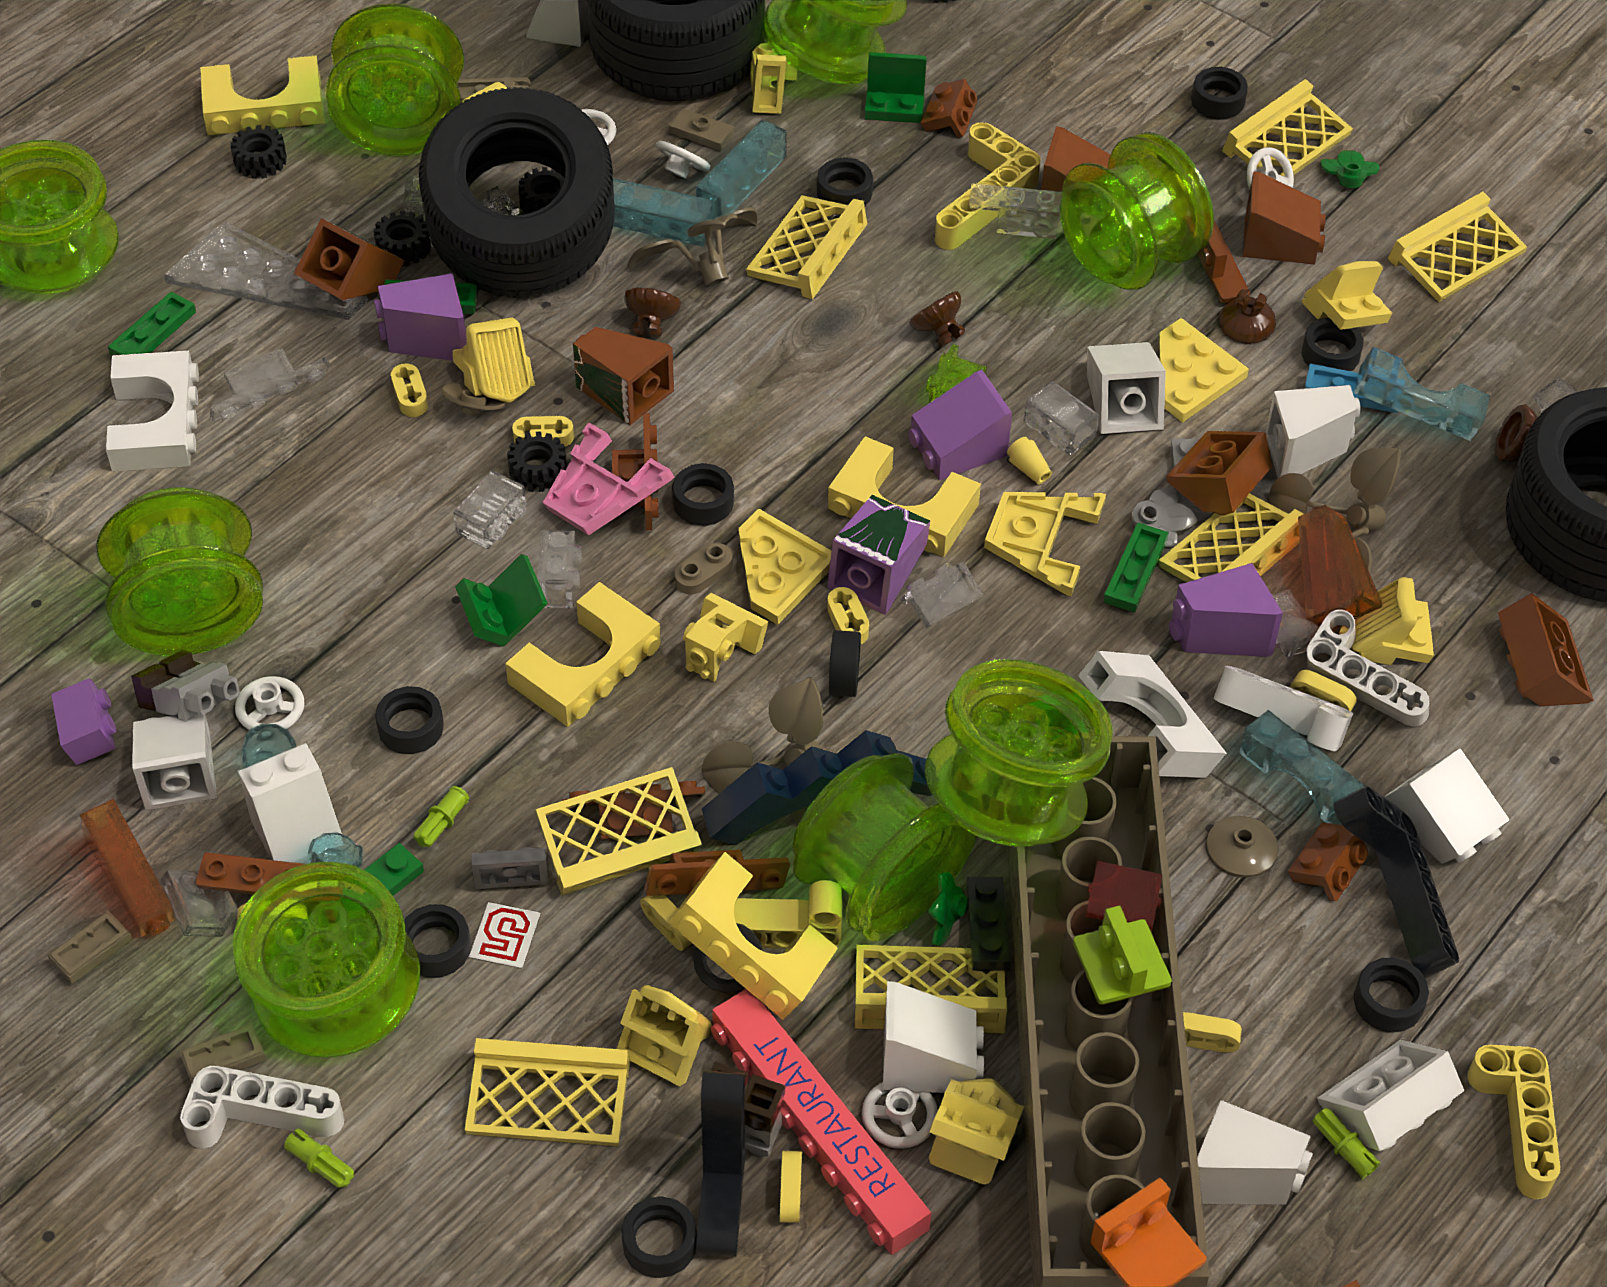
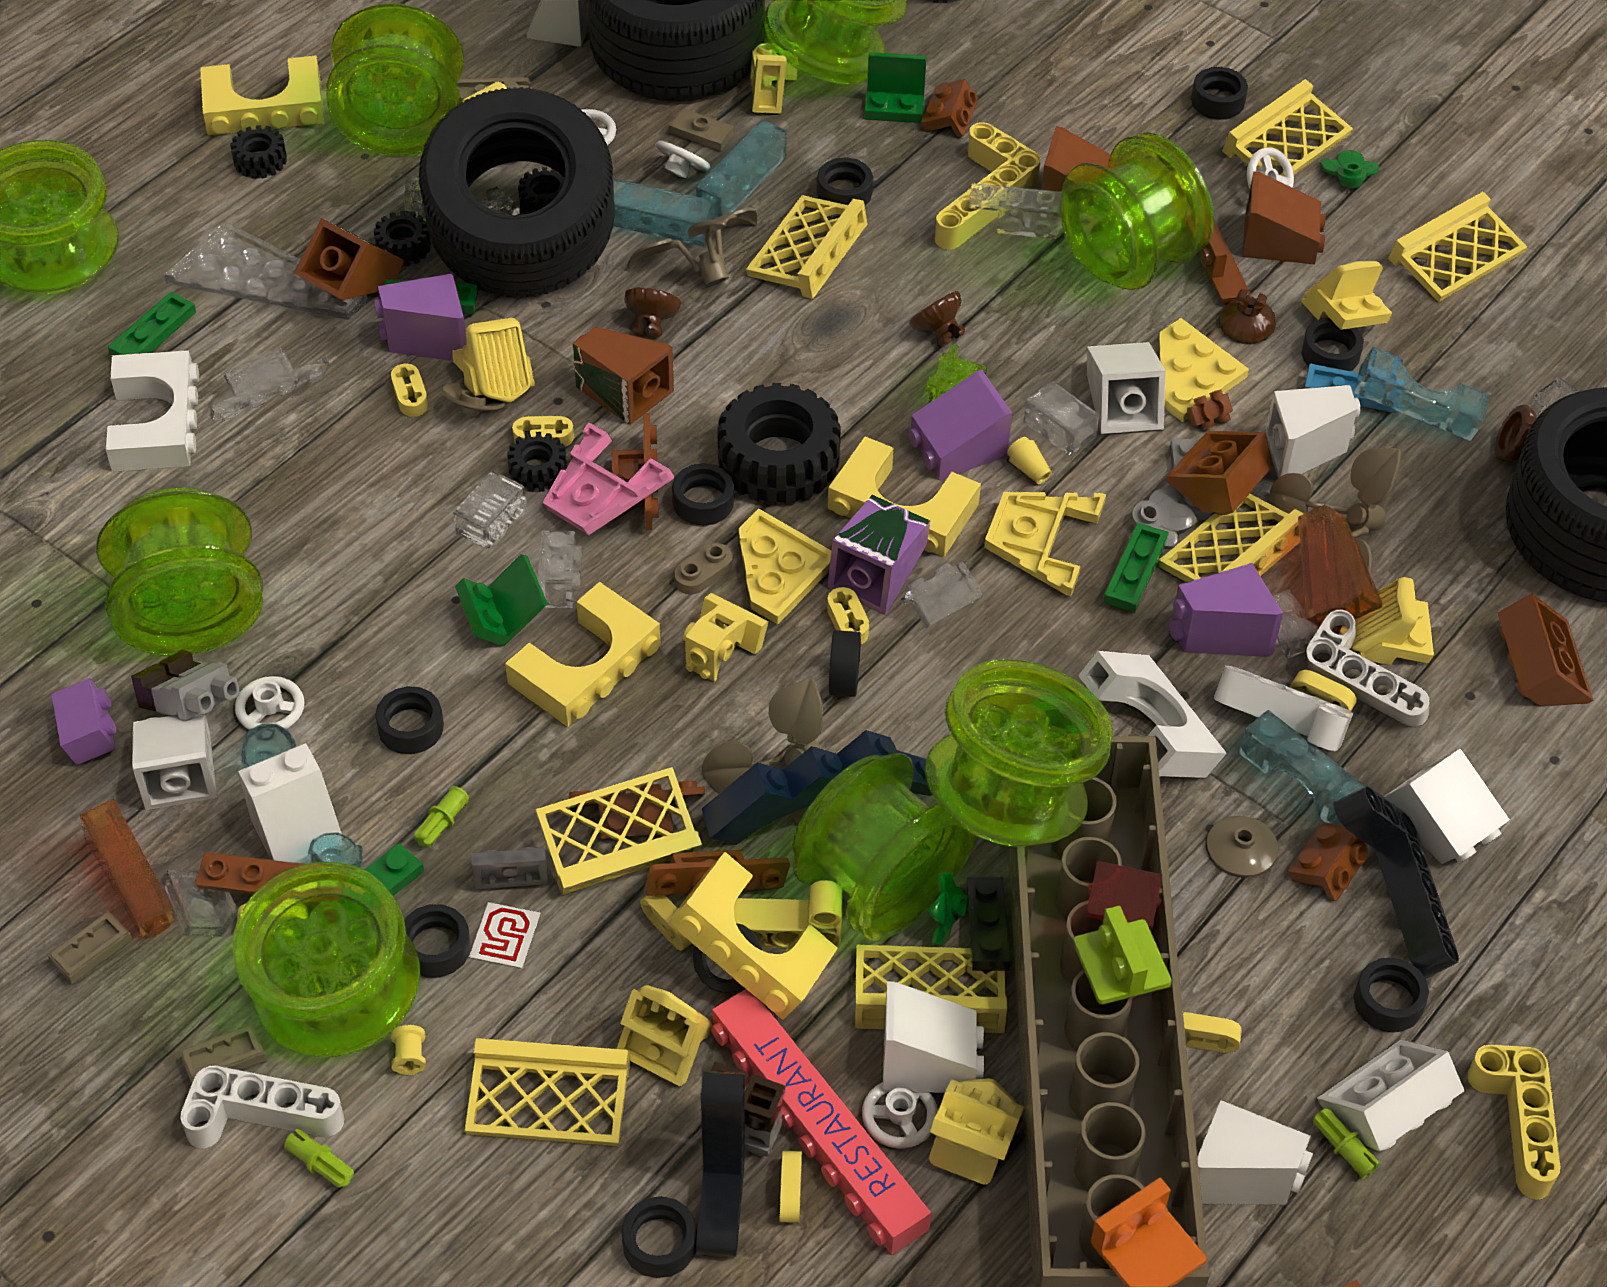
(408, 1049): none -> light yellow bush
(779, 413): none -> black tyre
(1206, 410): none -> dark orange piece

